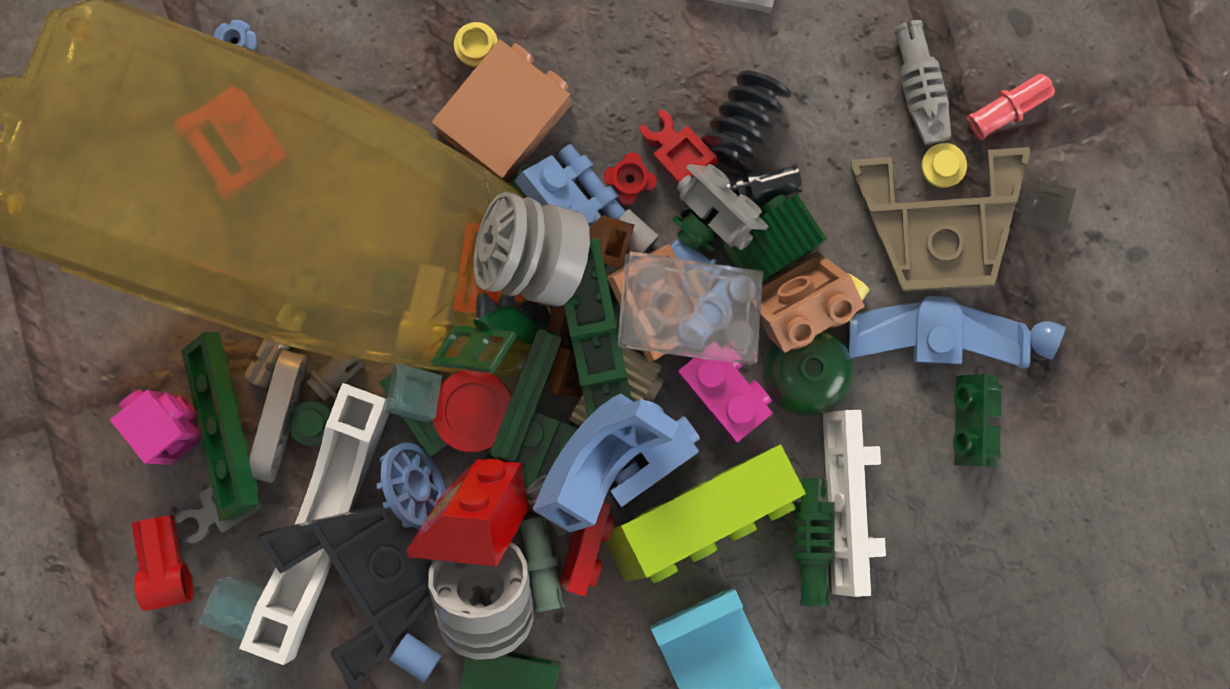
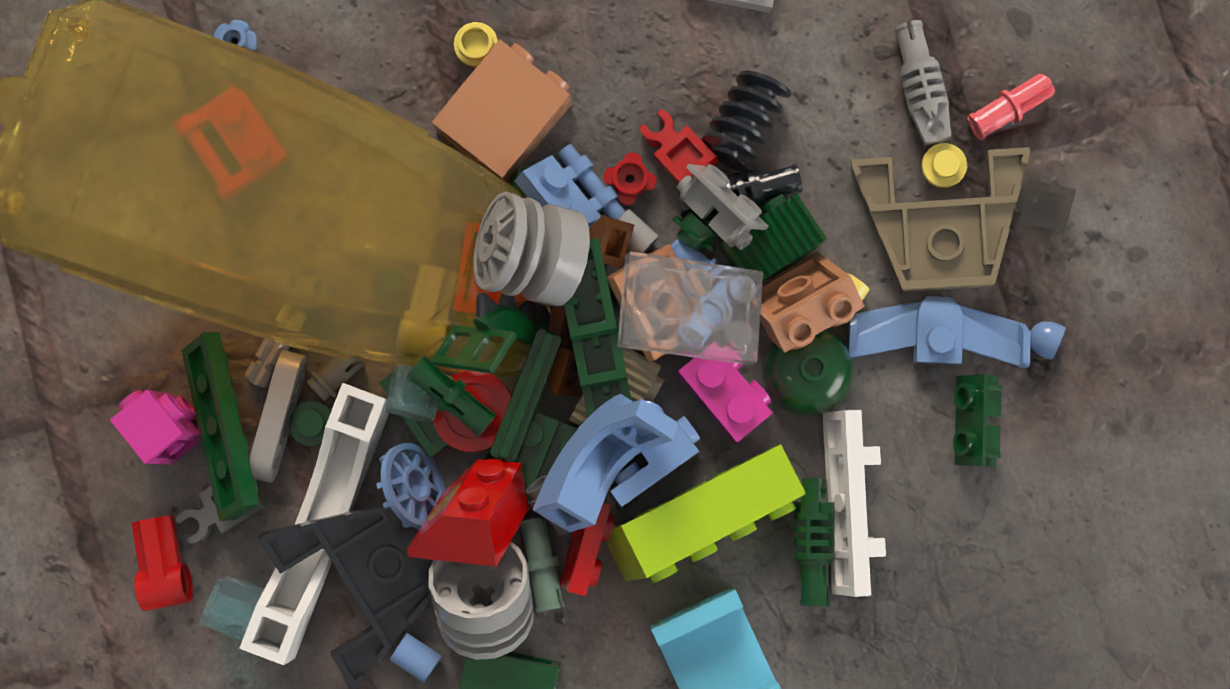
(451, 396): none -> dark green pin

